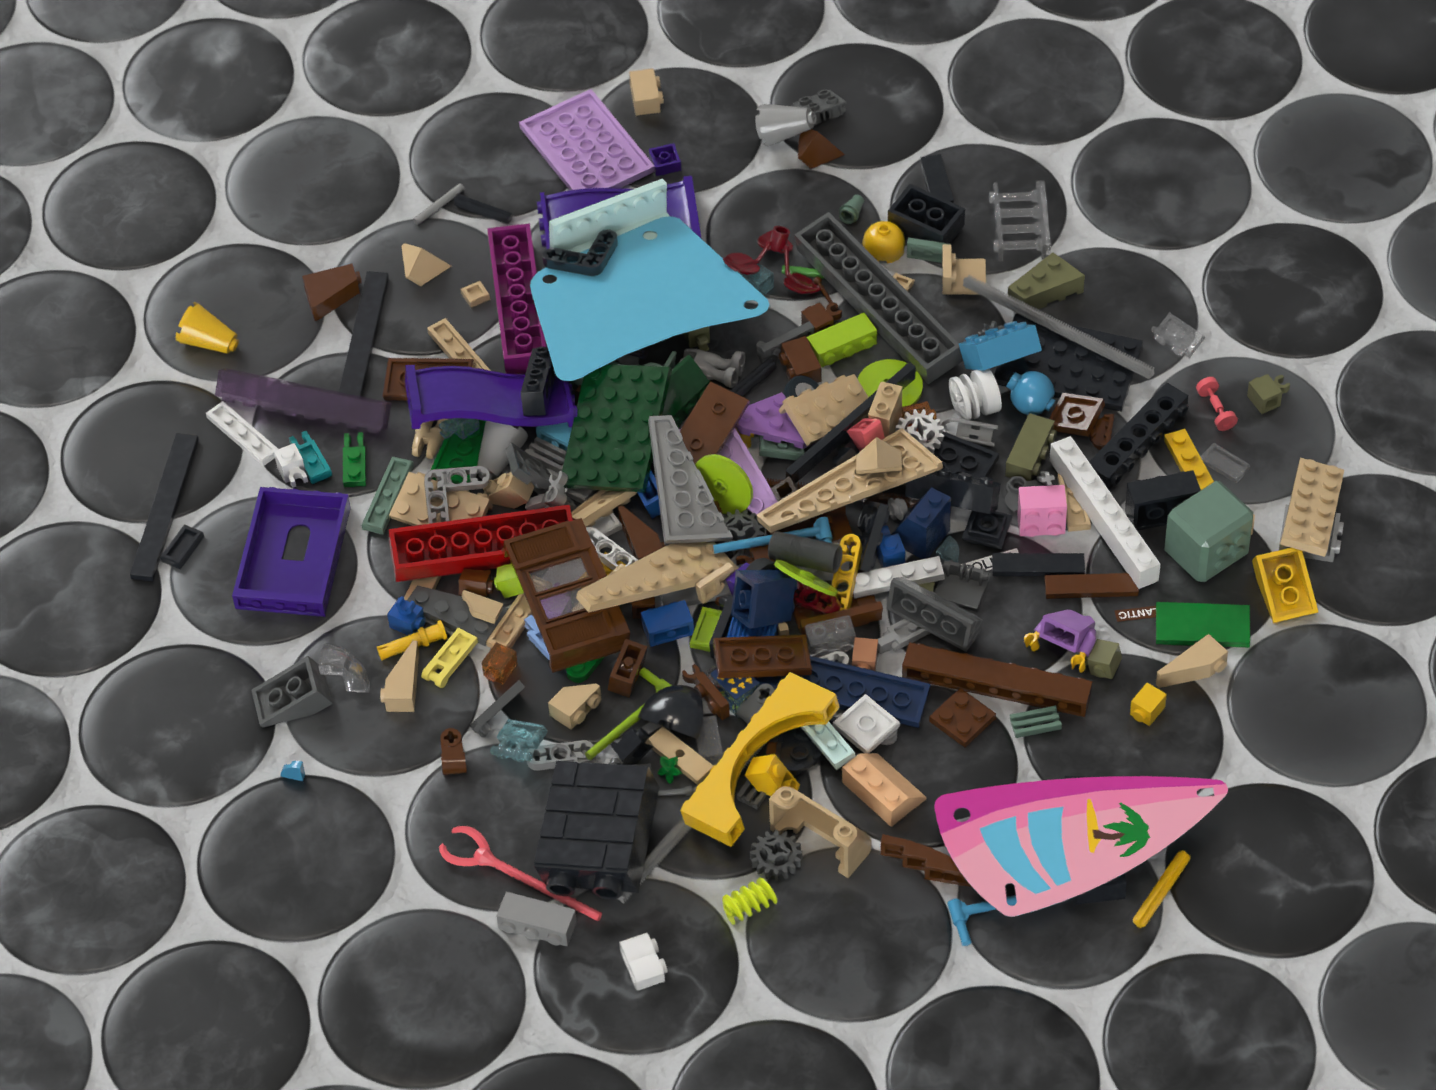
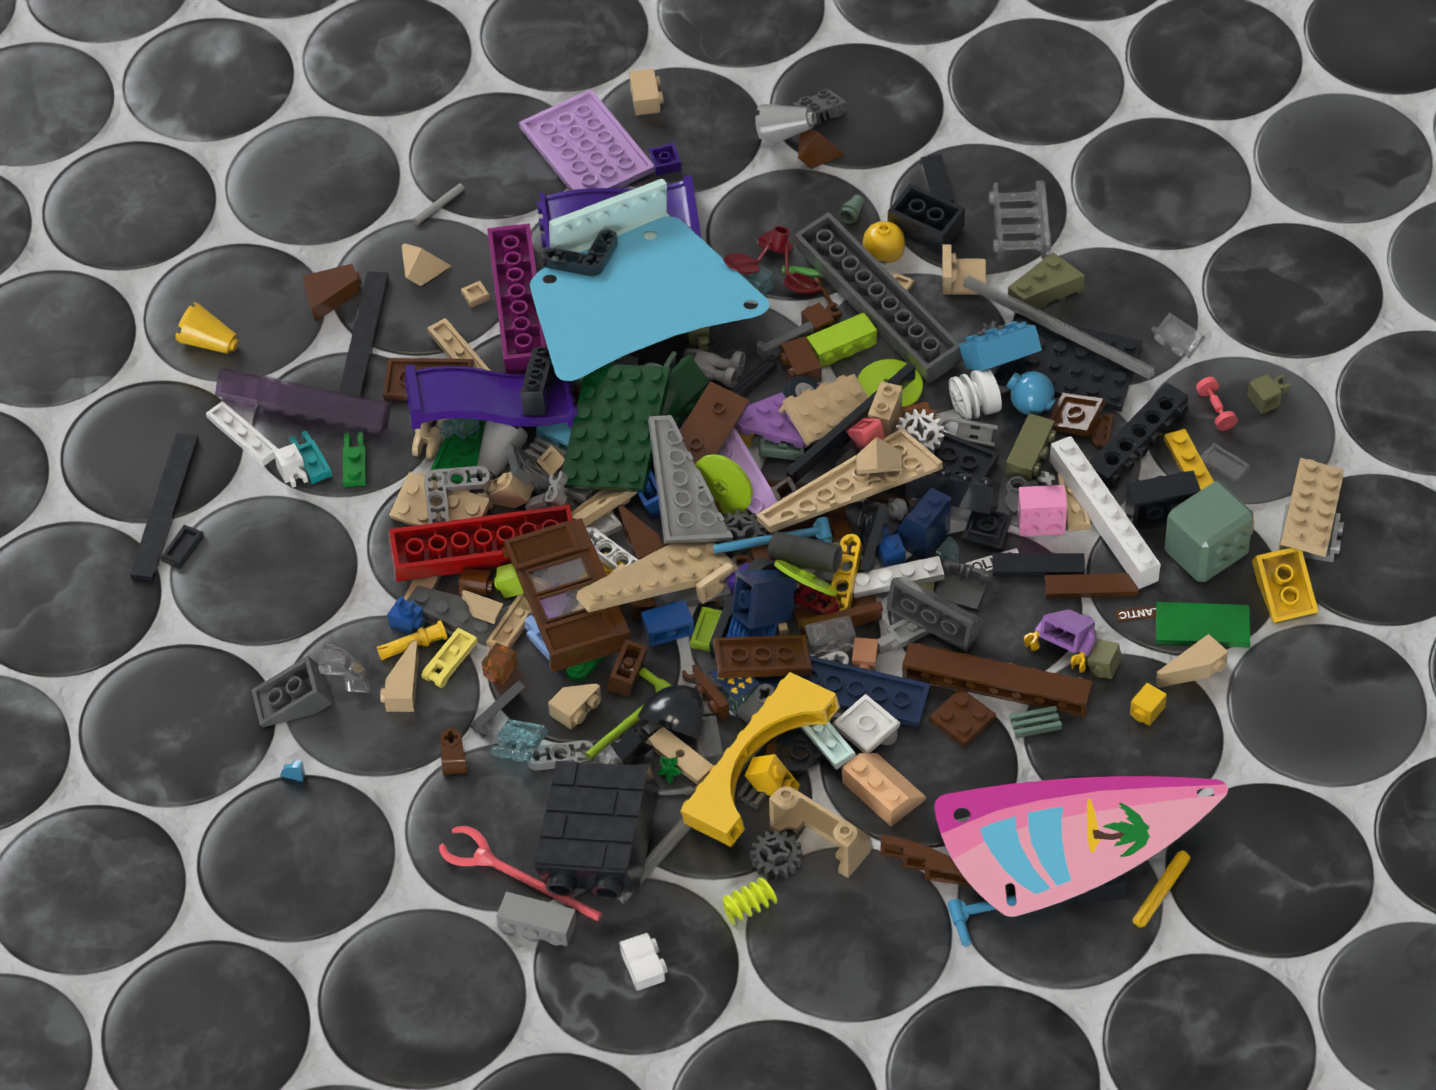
(291, 586): dark purple panel -> none
(386, 495): sand green tile -> none
(483, 209): black axle -> none
(552, 460): none -> tan tile
(925, 250): sand green tile -> none

